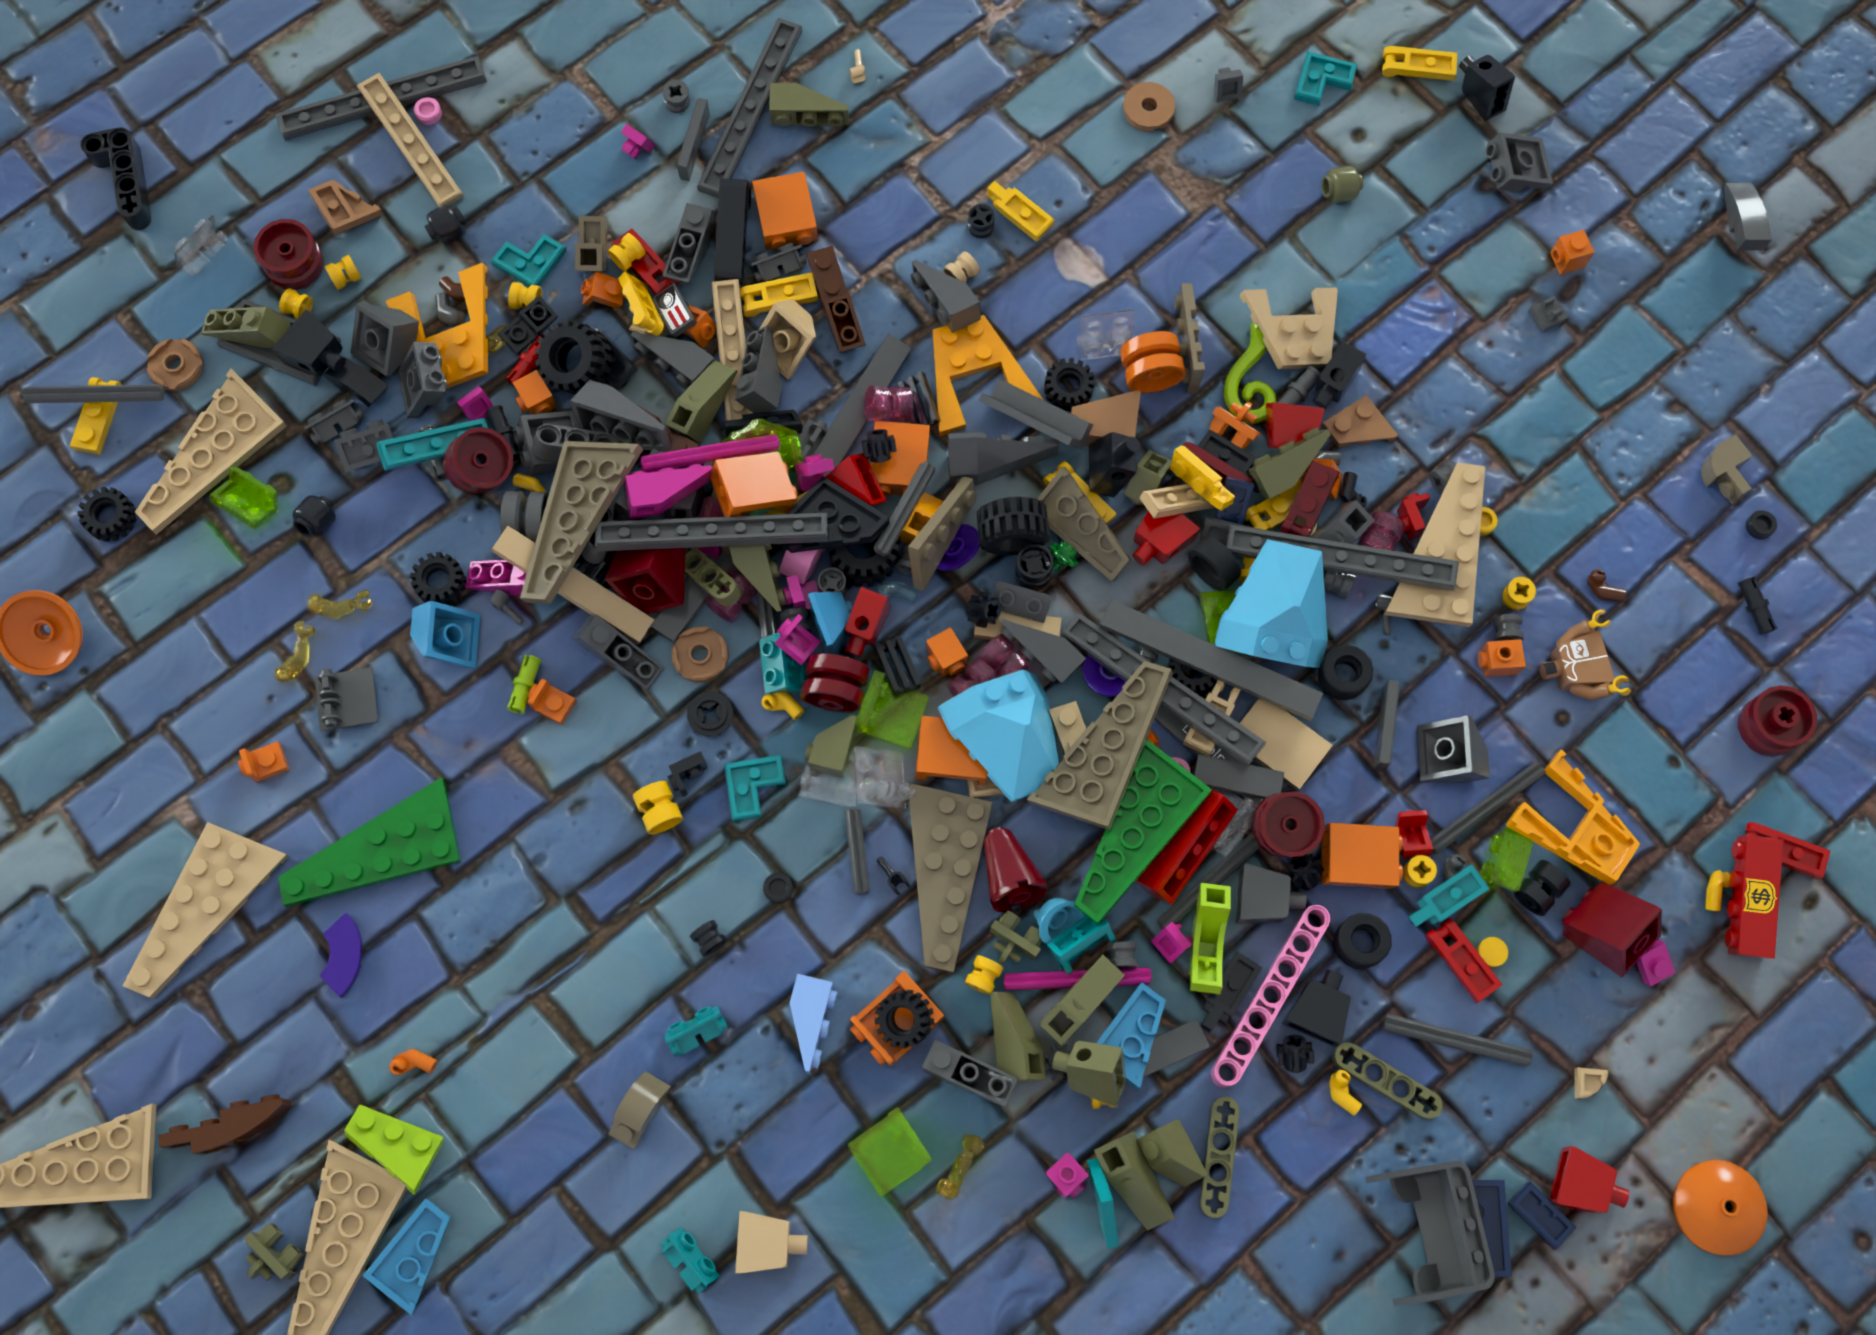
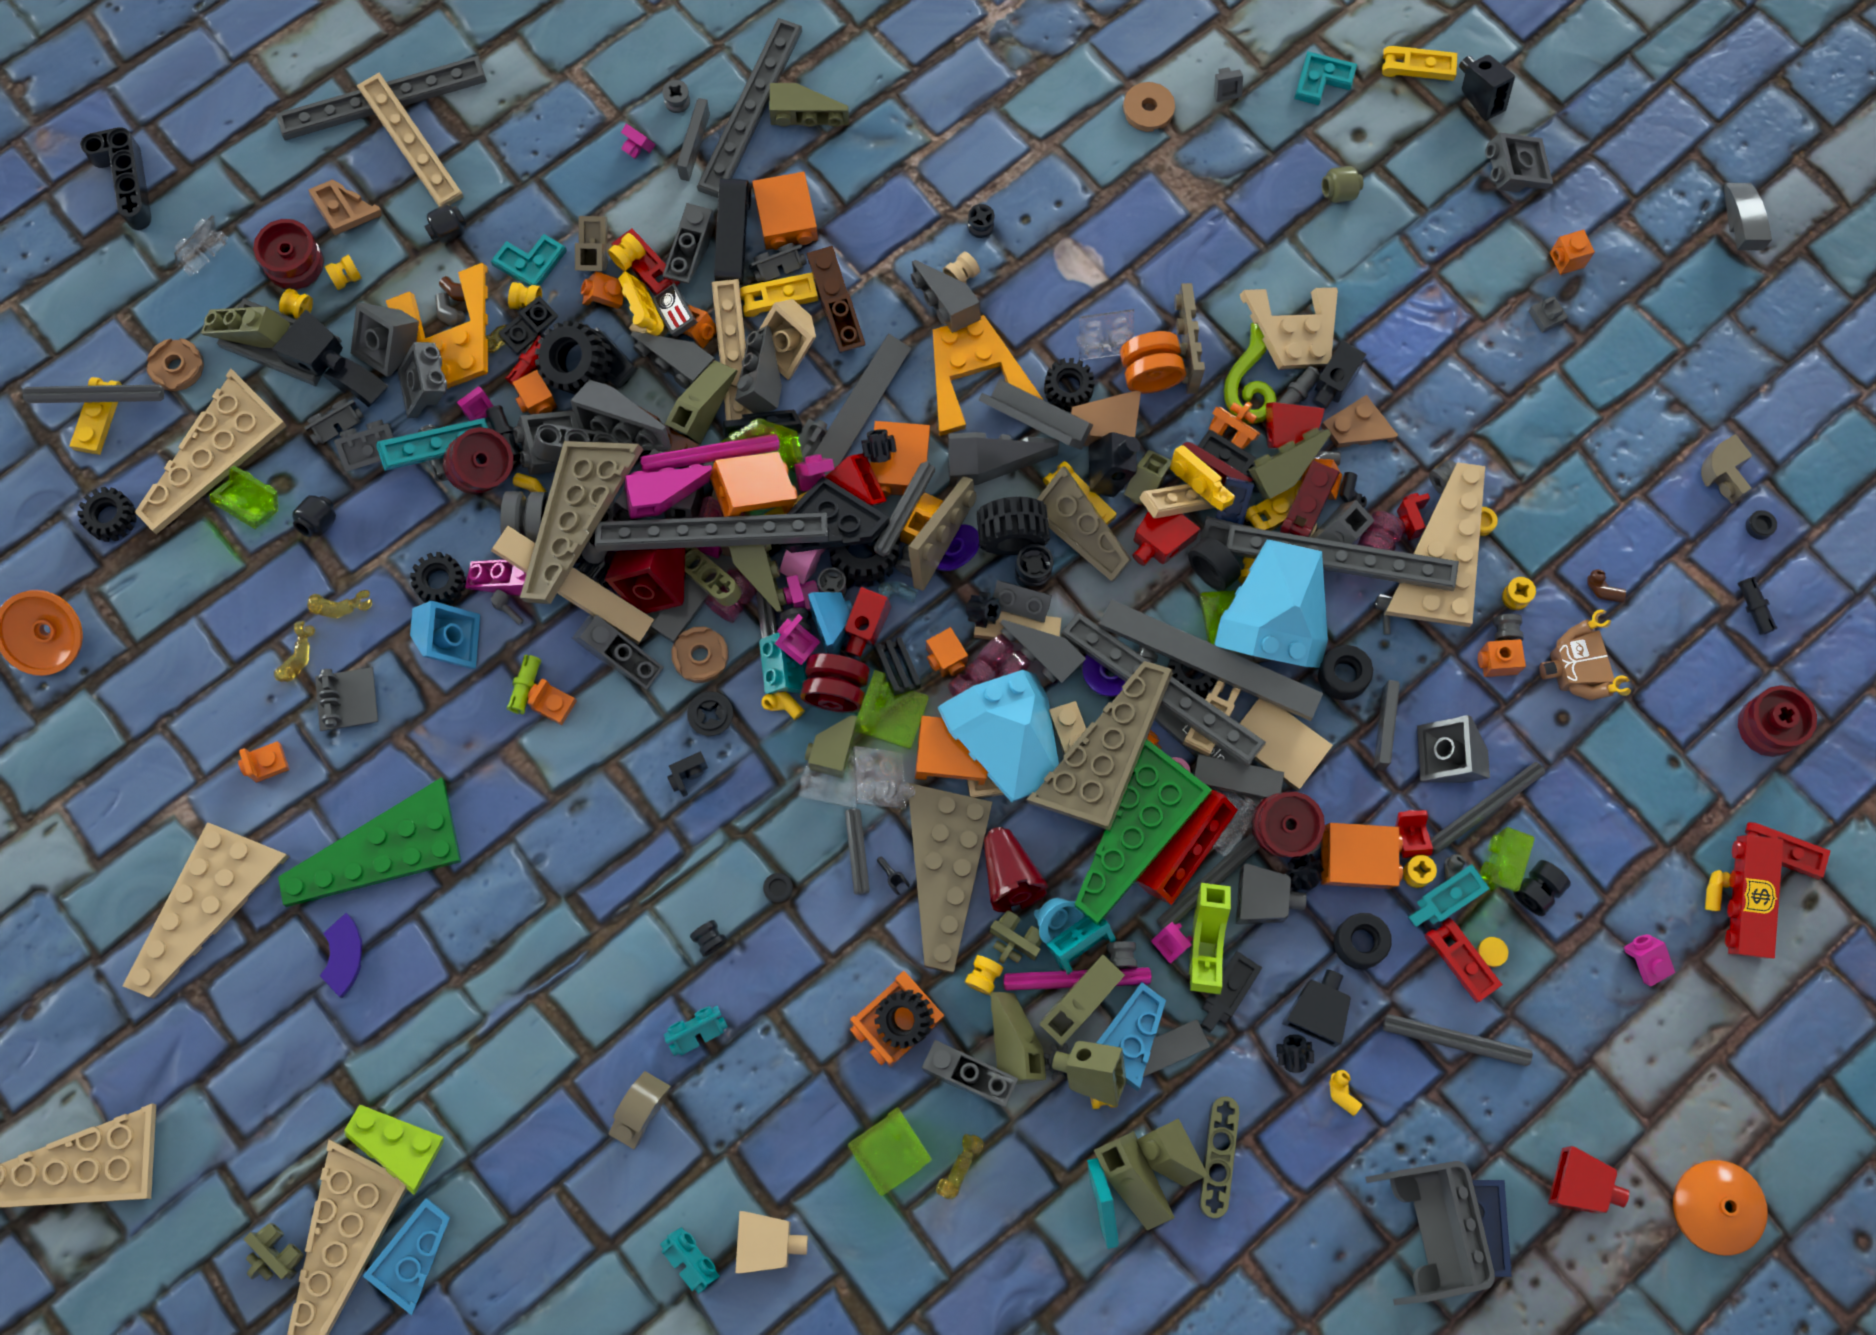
(236, 1126): reddish brown slope -> none
(410, 1060): orange arm -> none
(427, 111): bright pink tile -> none
(657, 805): yellow wheel -> none
(746, 778): teal tile -> none
(809, 1009): light blue slope -> none
(857, 73): tan hand -> none
(888, 403): clear pink wheel -> none
(911, 383): black tile -> none
(1020, 210): yellow hinge -> none
(1063, 554): green plant -> none
(1067, 1176): dark pink bracket -> none
(1279, 984): bright pink beam -> none
(1338, 582): dark grey wheel -> none
(1386, 1082): olive beam -> none
(1541, 1215): dark blue plate -> none
(1588, 1081): tan tile -> none
(1599, 842): light orange wing -> none
(1613, 927): dark red slope -> none

